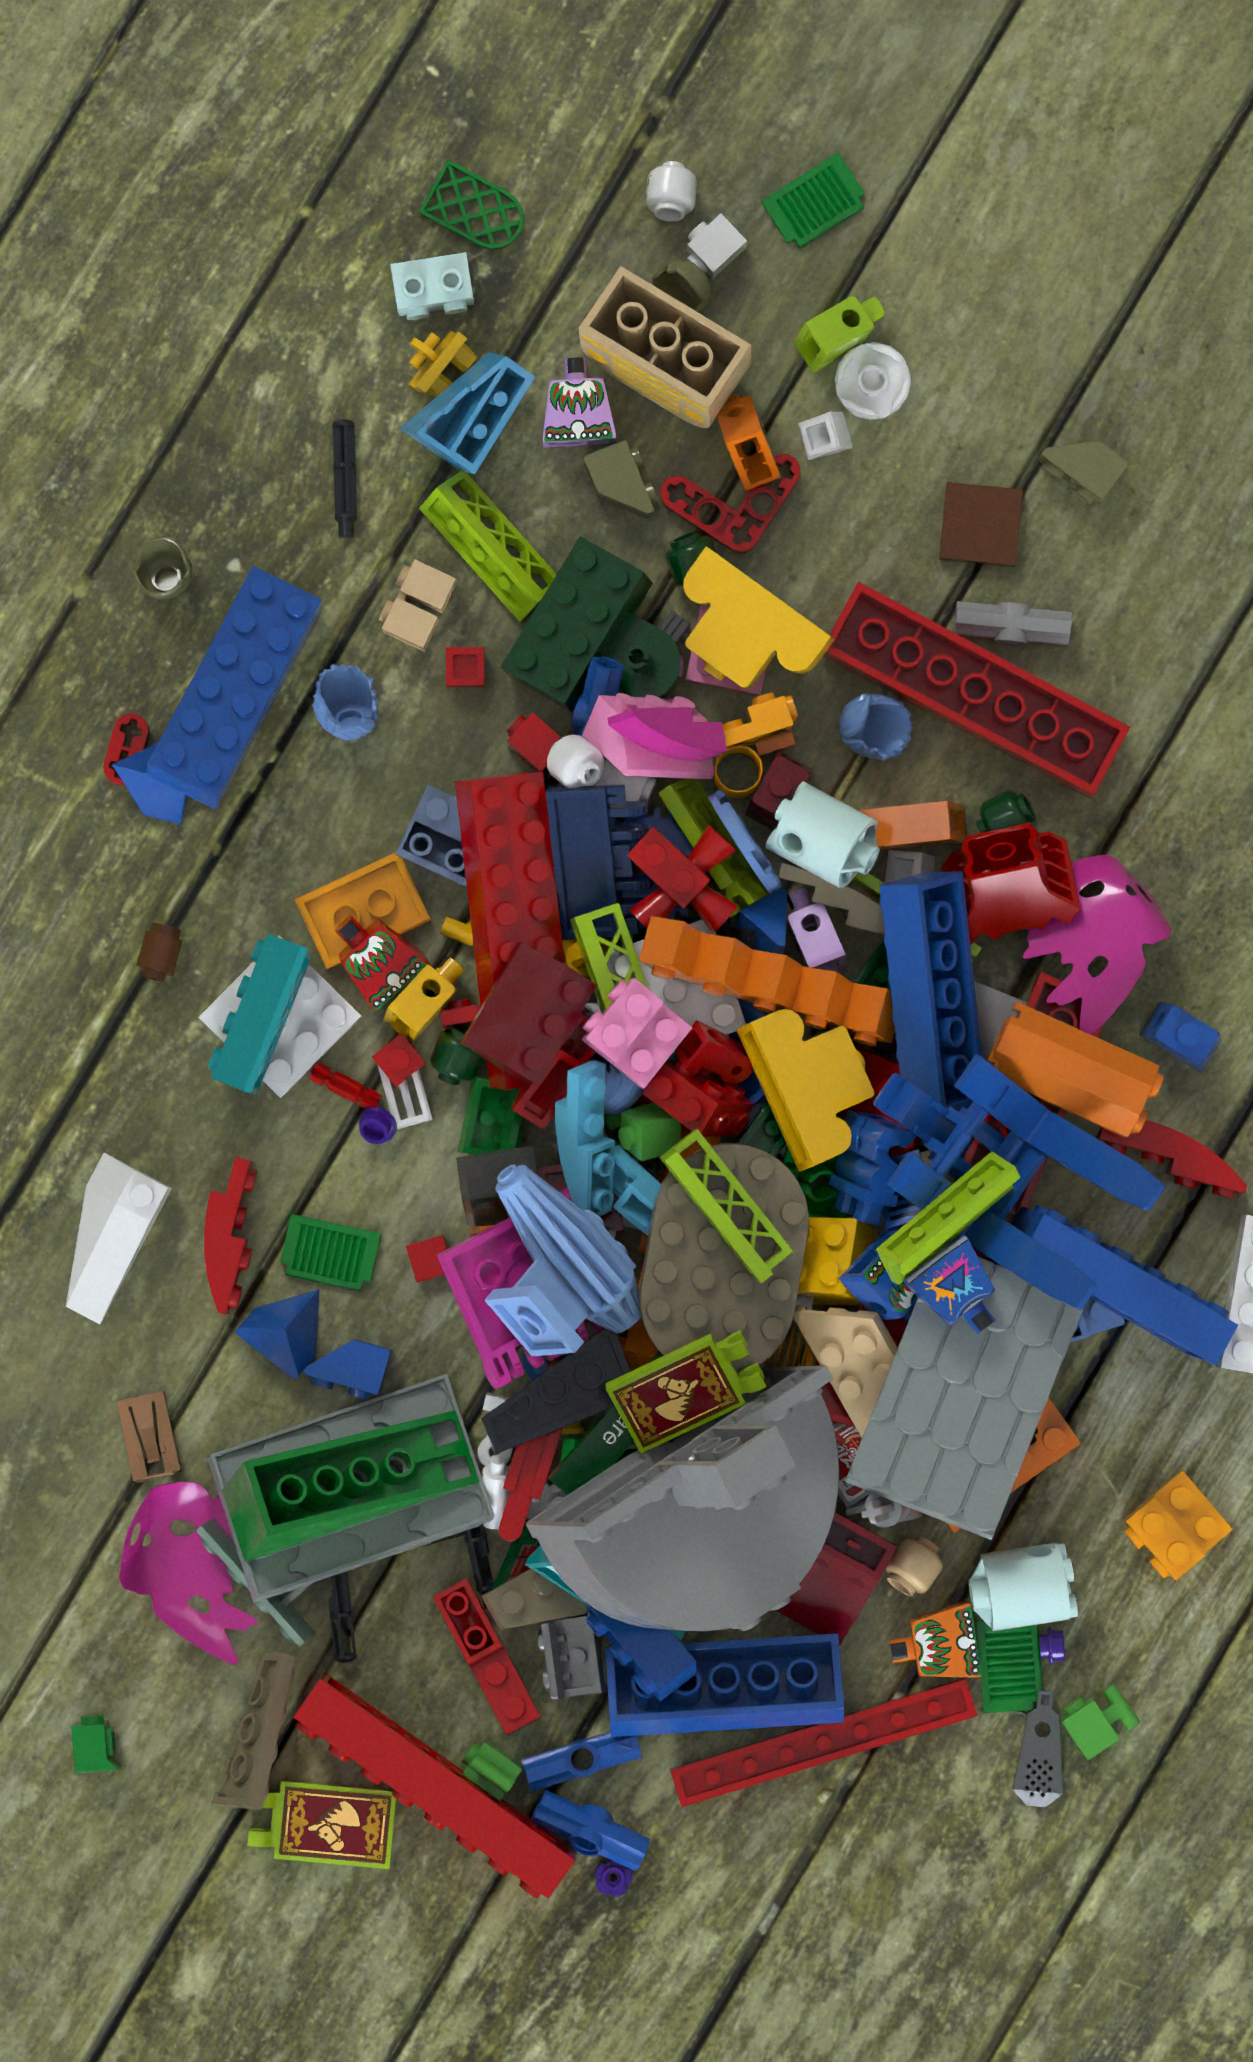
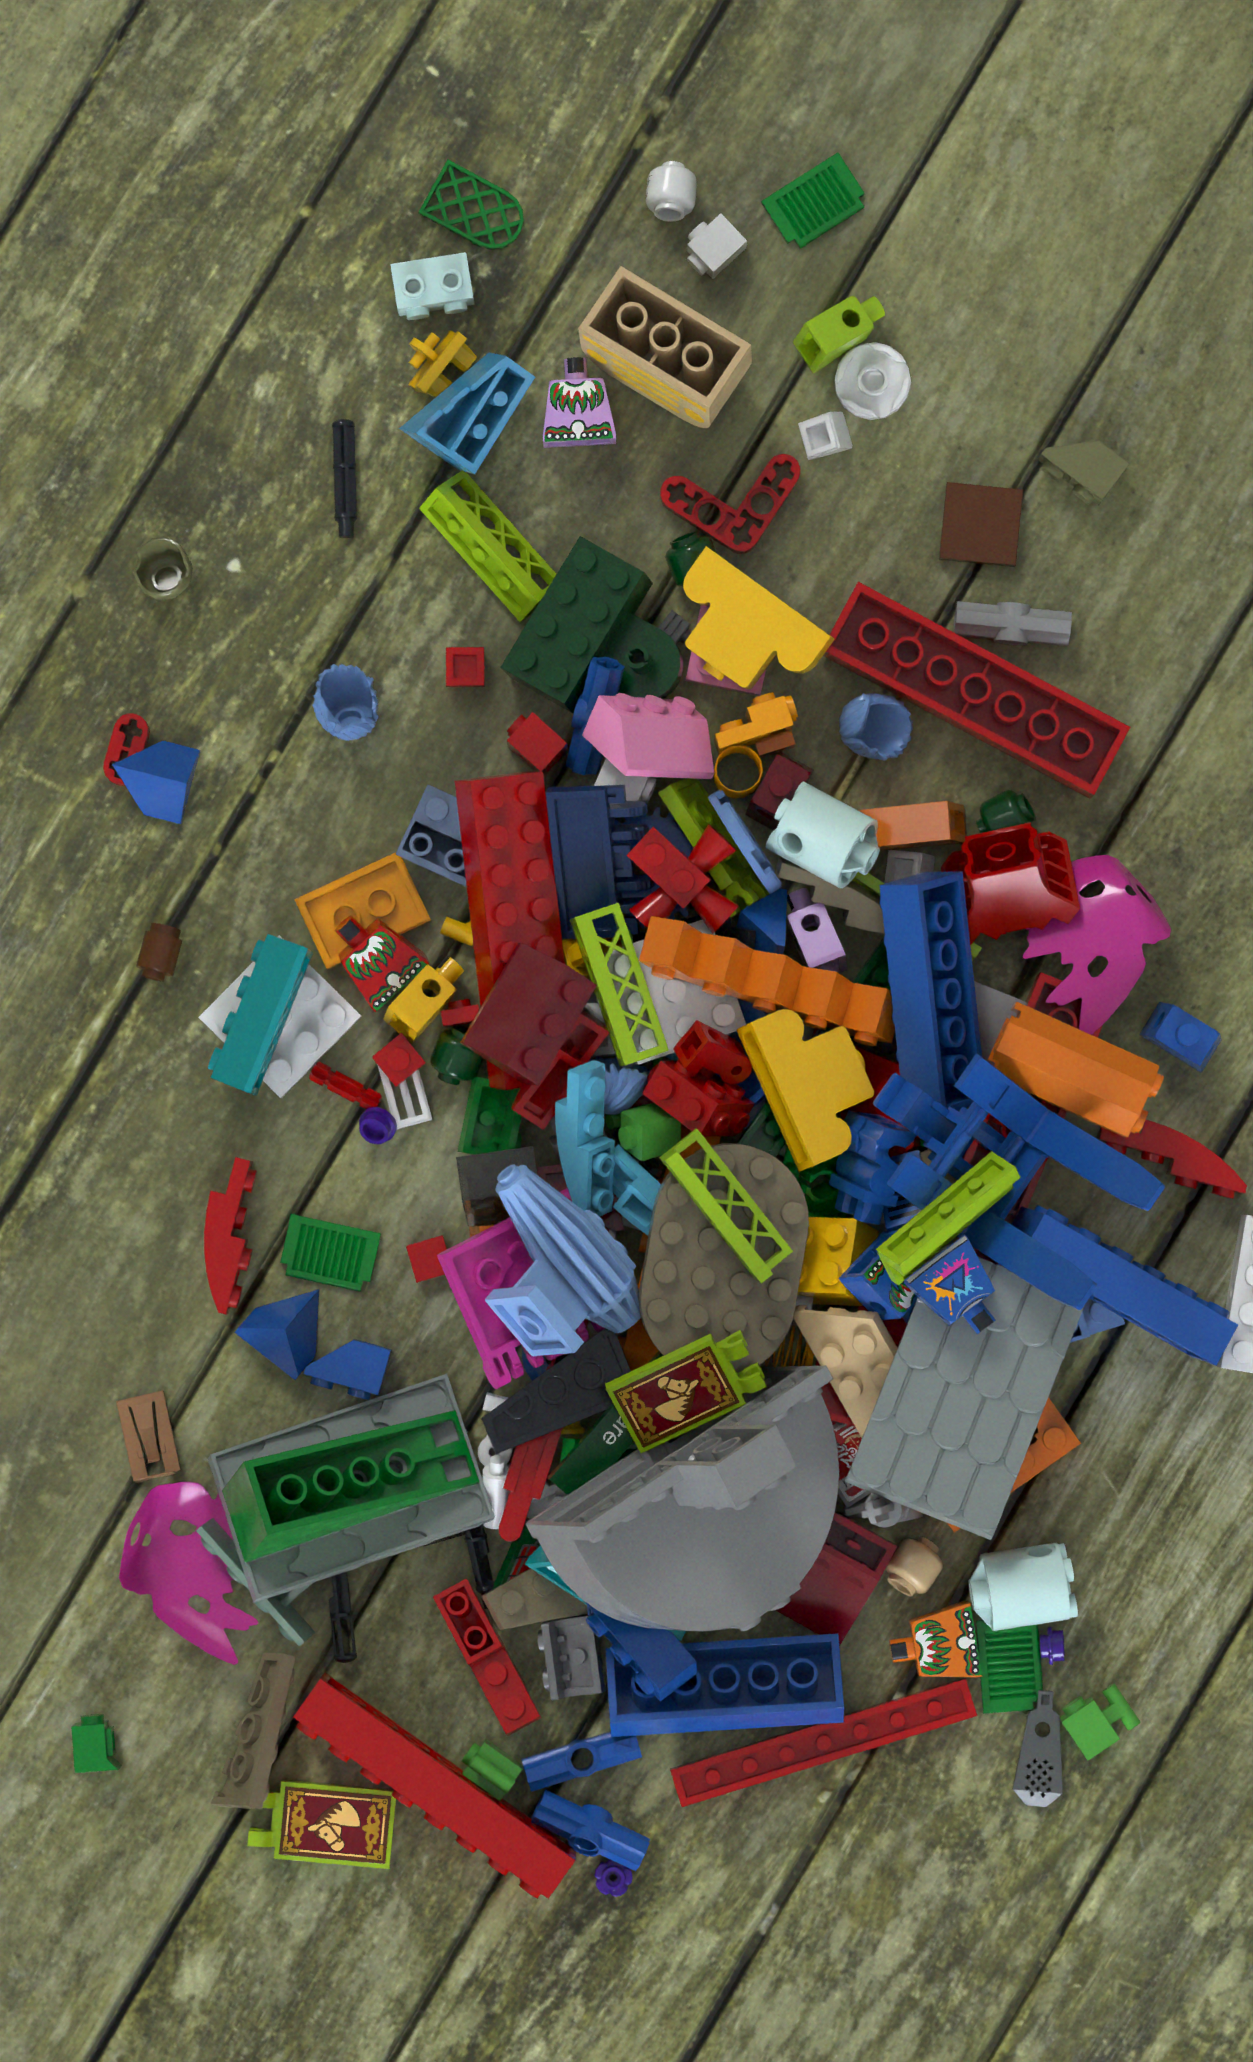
(113, 1225): white wedge -> none
(234, 687): blue brick -> none
(425, 587): tan piece -> none
(575, 762): white head -> none
(618, 480): olive slope -> none
(635, 1031): bright pink plate -> none
(671, 732): dark pink slope -> none
(685, 283): olive hair -> none
(740, 425): orange torso -> none
(1176, 1526): light orange plate -> none

